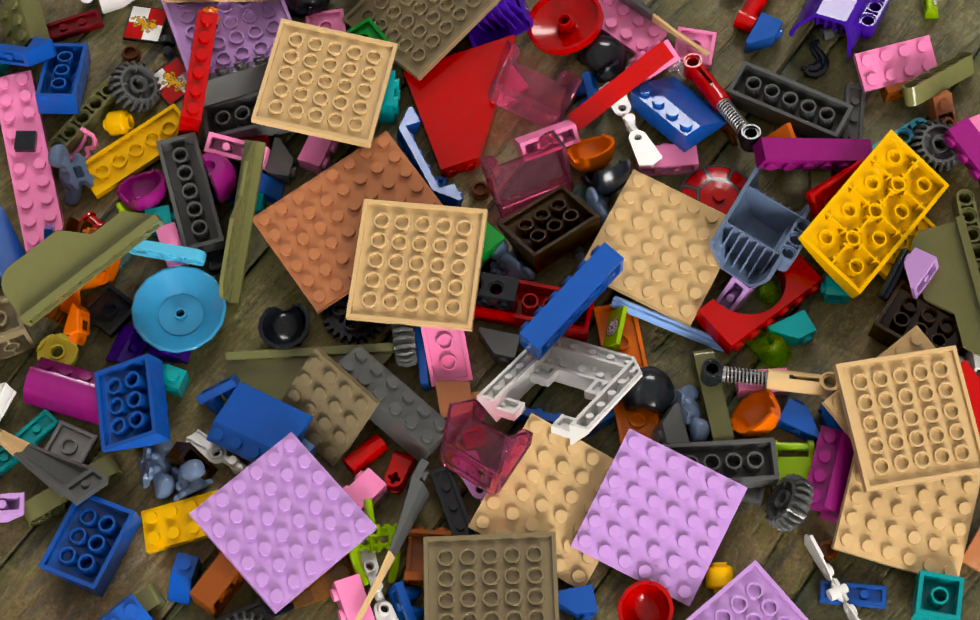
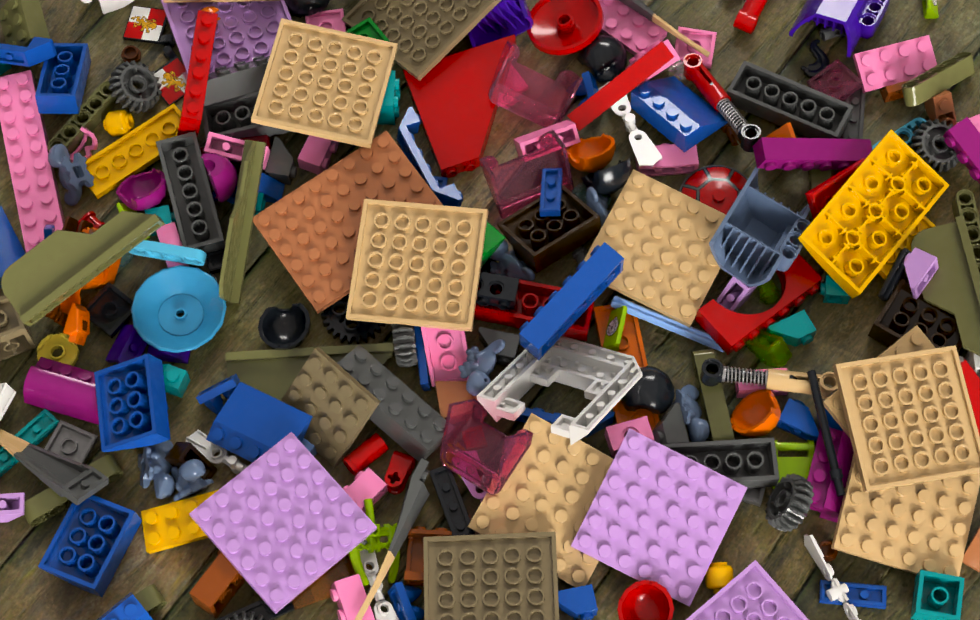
(25, 141): black tile -> none
(75, 25): dark red tile -> none
(183, 578): blue slope -> none
(479, 366): none -> sand blue animal
(480, 190): reddish brown plate -> none
(551, 192): none -> blue tile
(616, 433): none -> bright pink brick
(764, 33): blue slope -> none
(835, 472): none -> black bar
(836, 81): none -> clear pink plate

